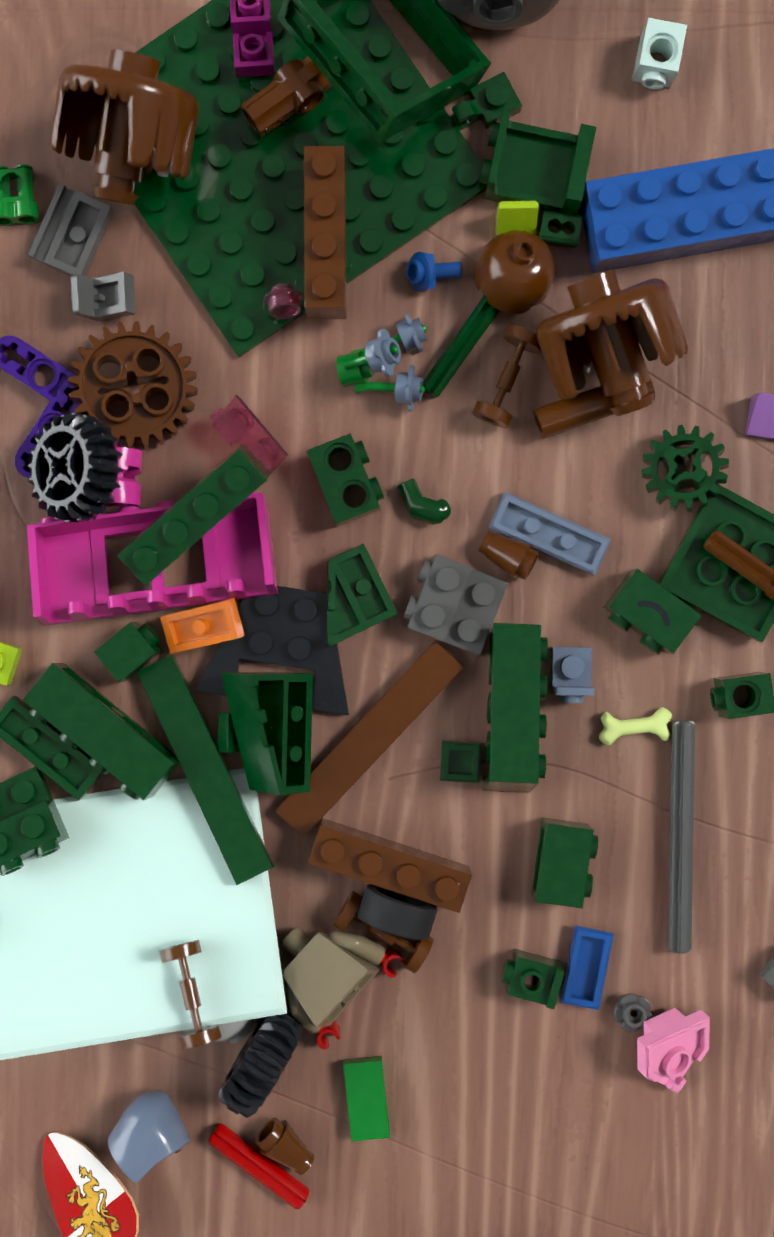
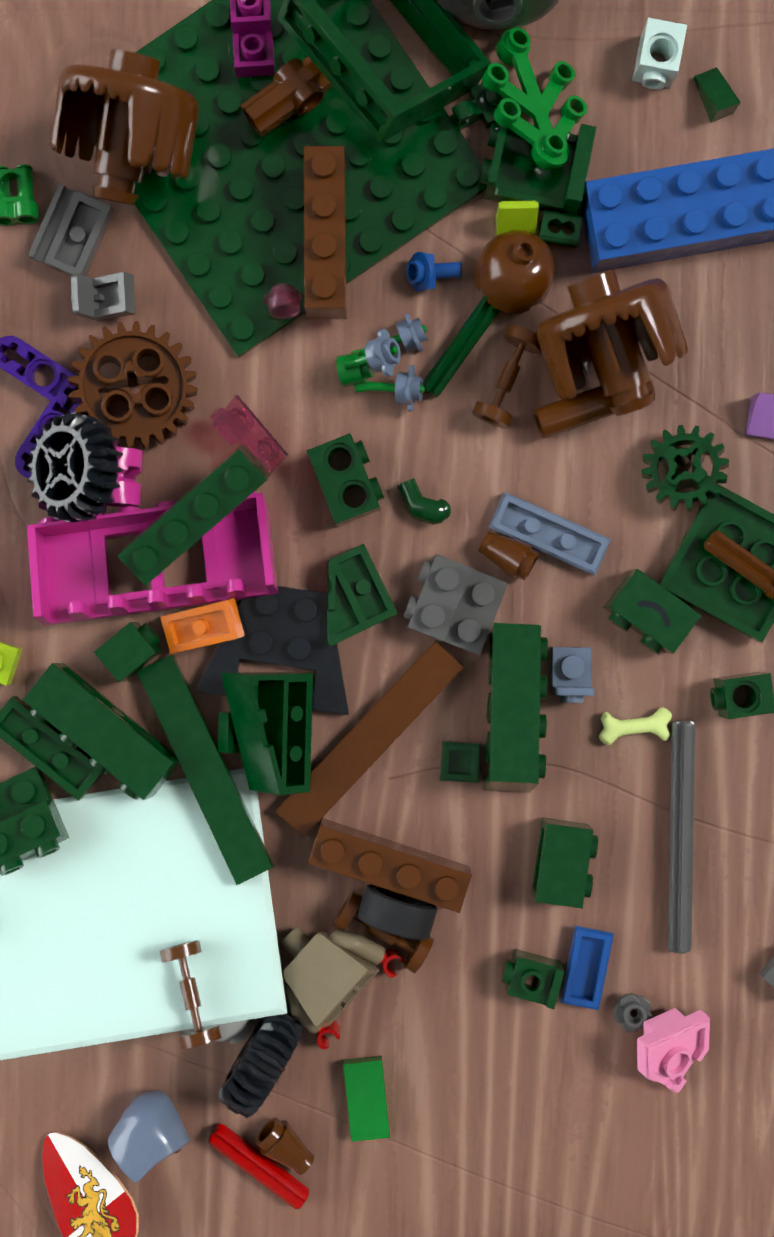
(548, 144): none -> green plant
(716, 94): none -> dark green piece

